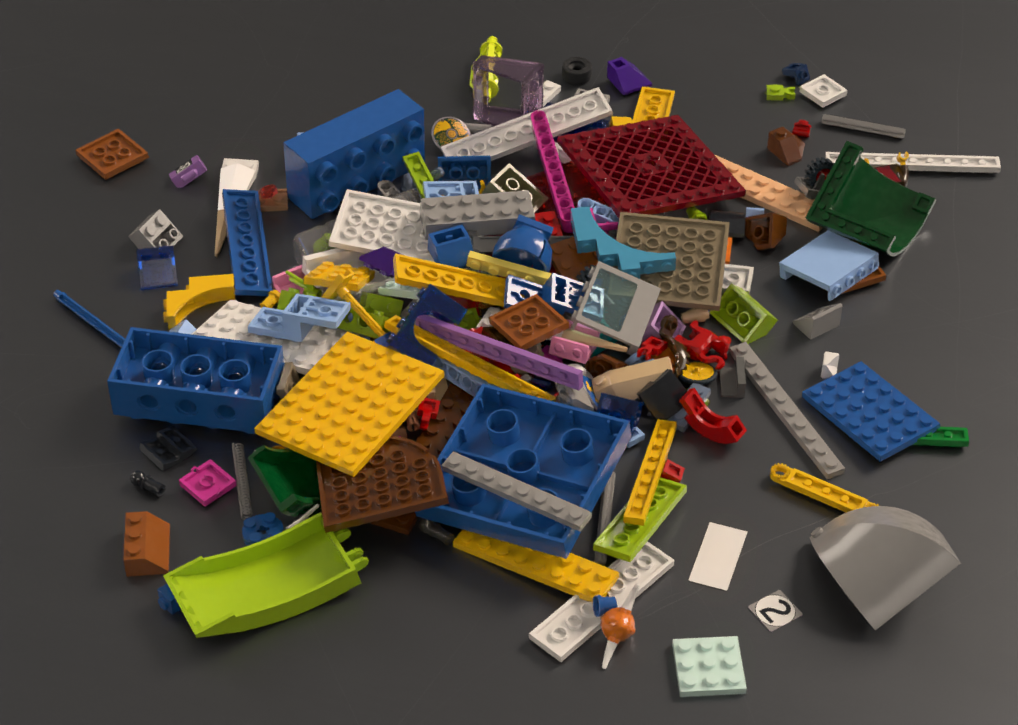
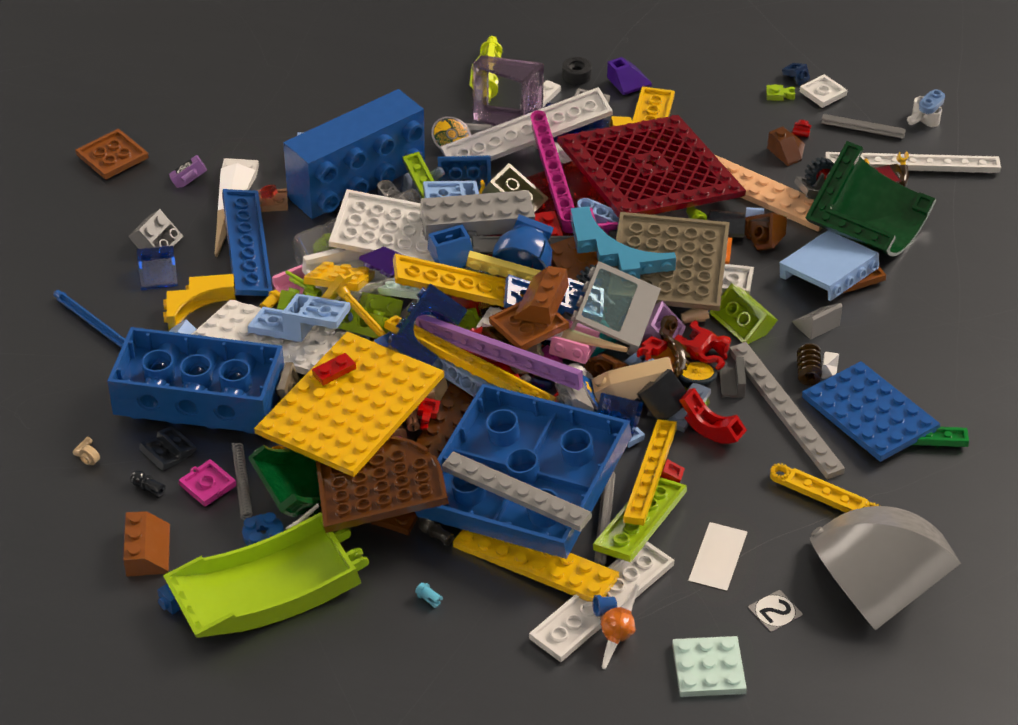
(86, 452): none -> tan plate
(334, 369): none -> red plate
(429, 595): none -> medium azure pin
(543, 296): none -> dark orange slope
(809, 364): none -> dark brown piece
(930, 120): none -> white beam
(931, 101): none -> medium blue plate

